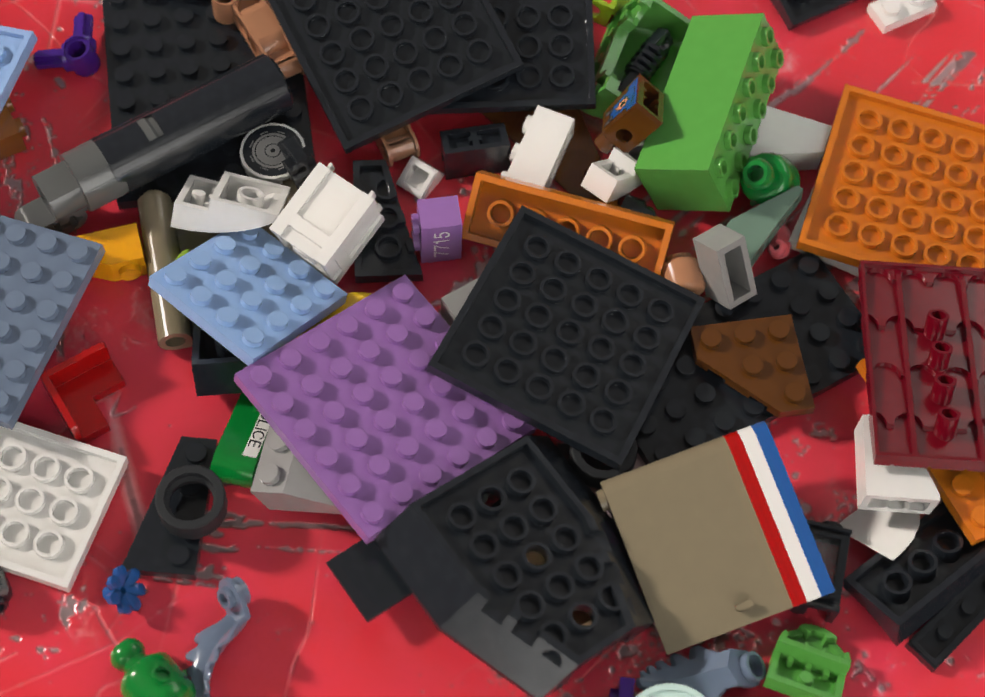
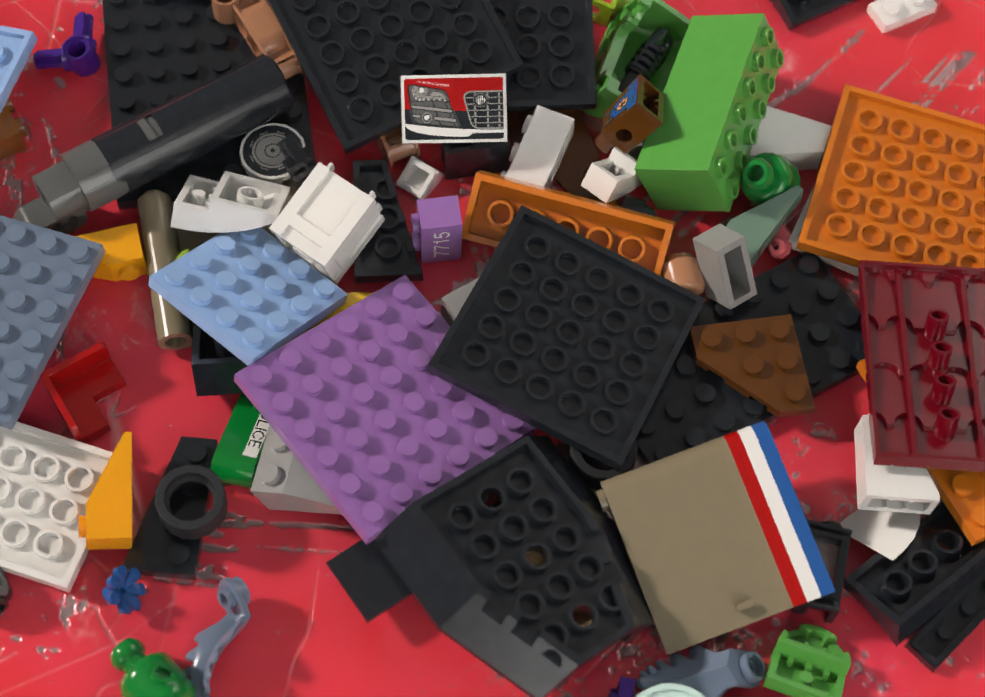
(110, 503): none -> light orange slope
(454, 108): none -> slope

